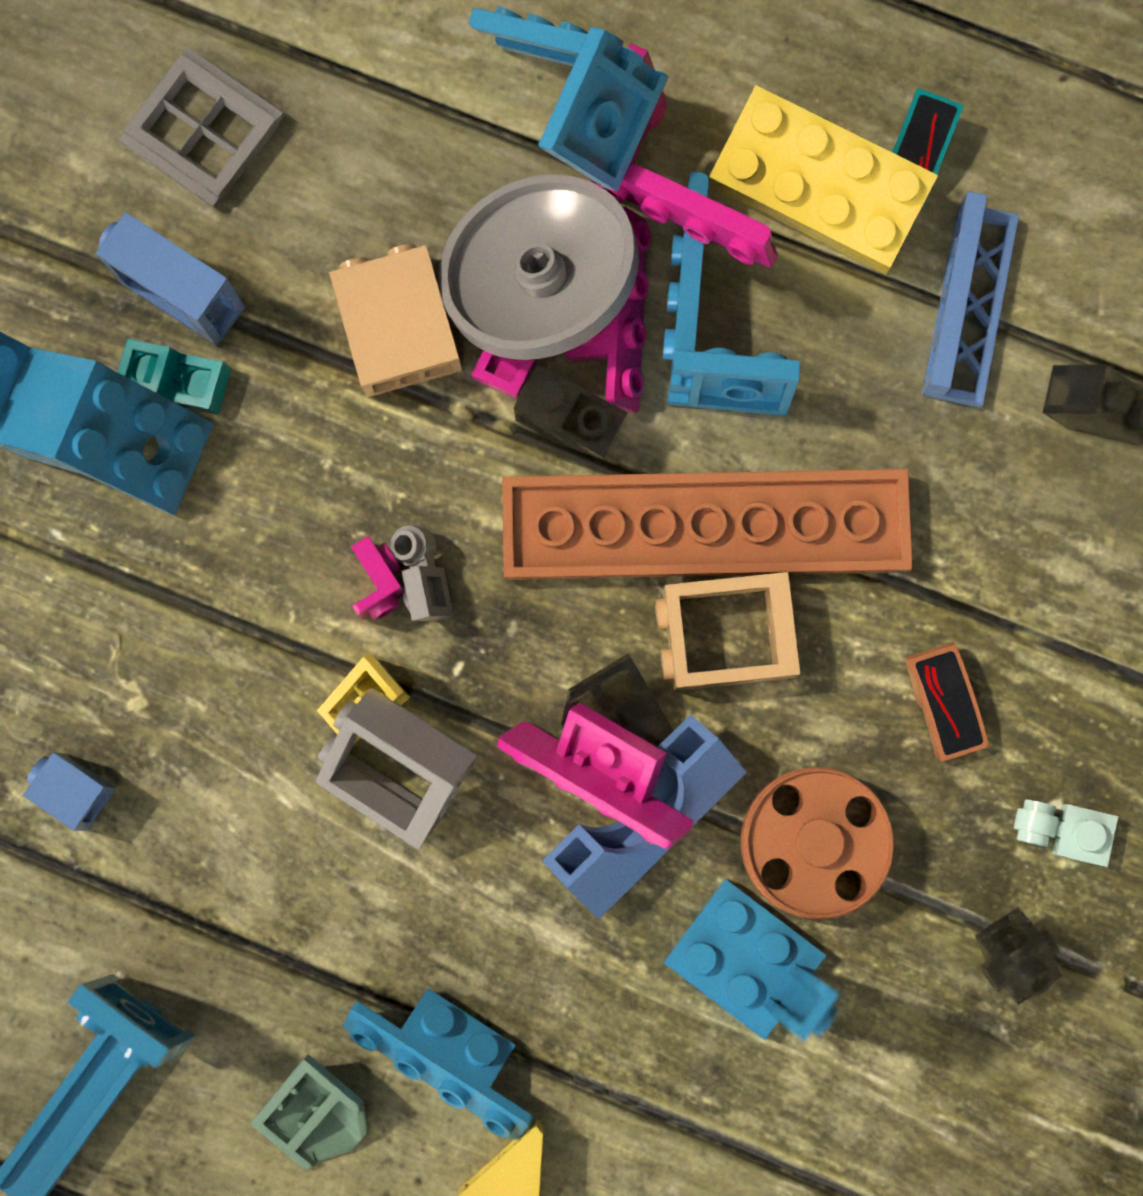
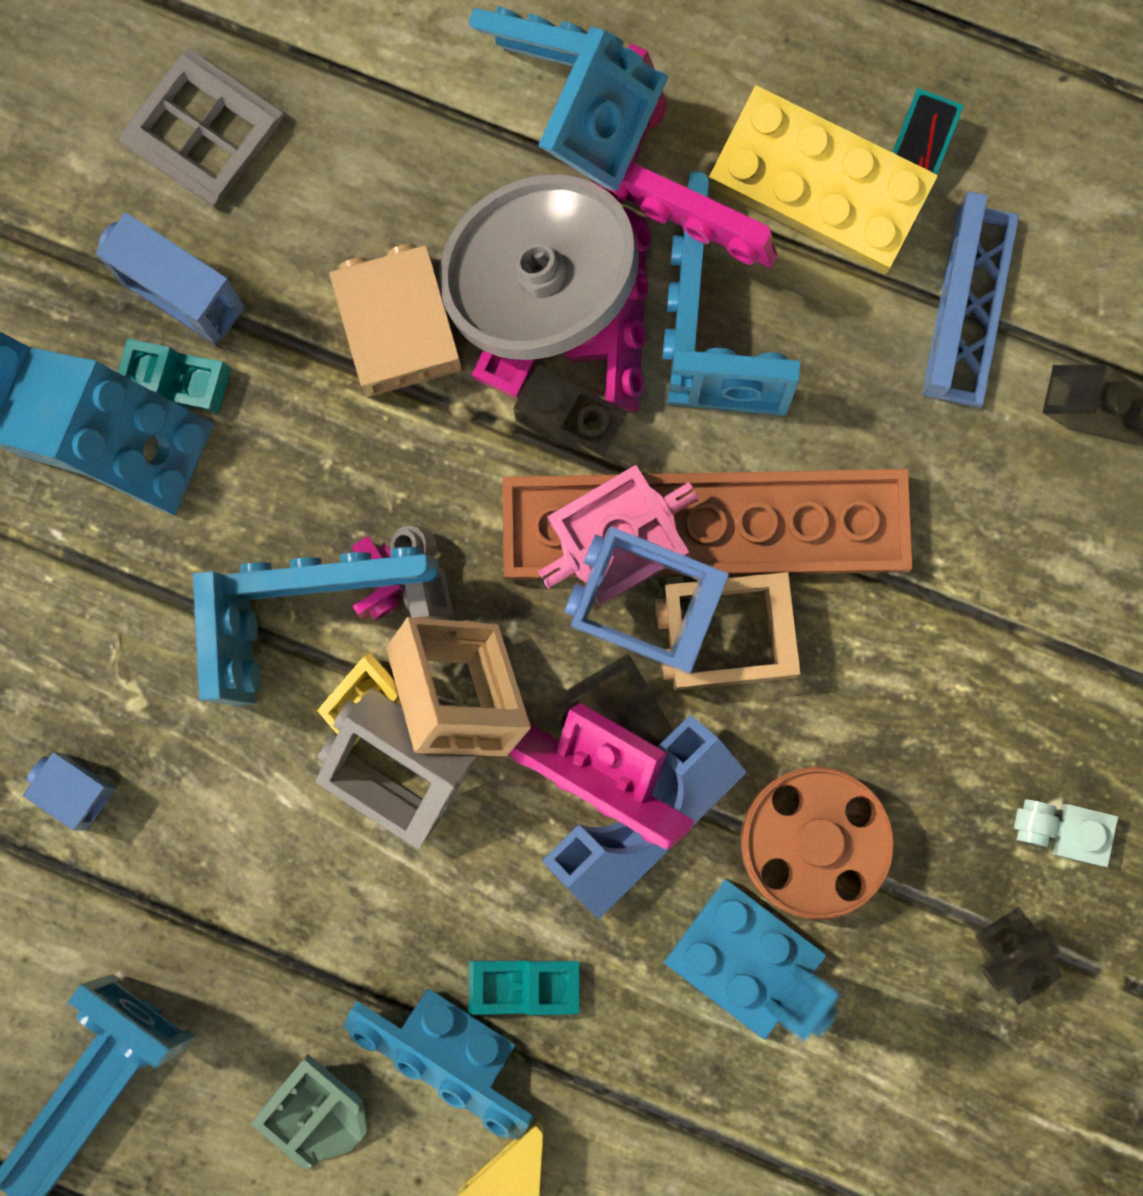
(229, 626): none -> dark azure bracket
(457, 729): none -> tan window
(523, 987): none -> teal slope
(626, 505): none -> bright pink plate
(697, 617): none -> medium blue window
(947, 701): slope -> none

